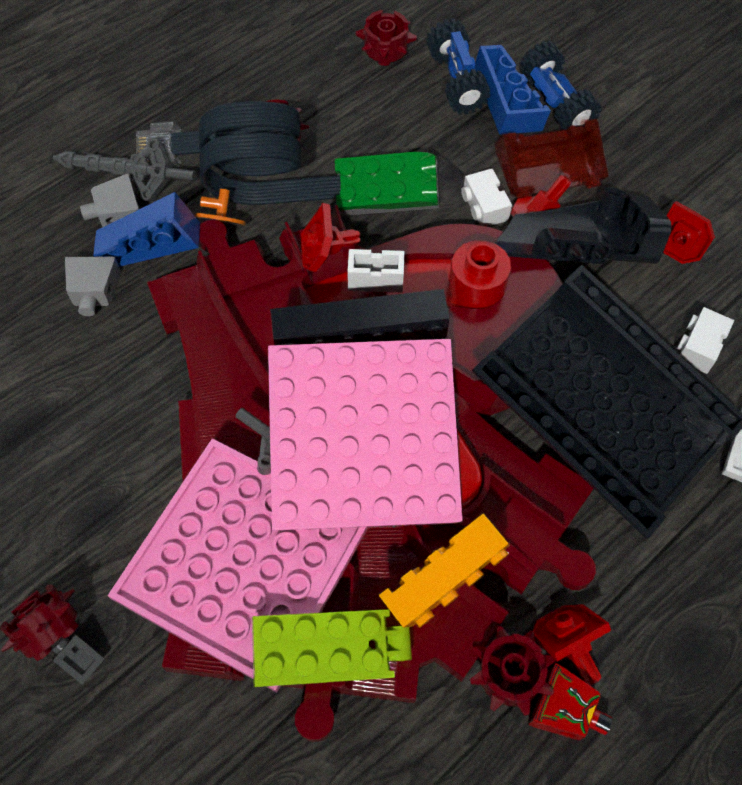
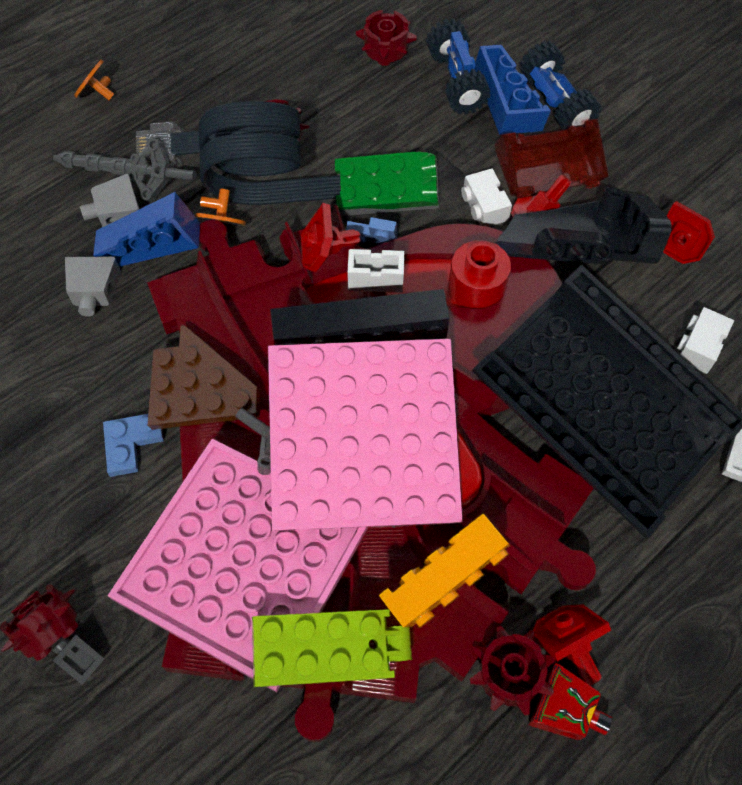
(99, 86): none -> orange shield
(121, 442): none -> medium blue plate
(196, 386): none -> reddish brown wing
(377, 232): none -> medium blue plate

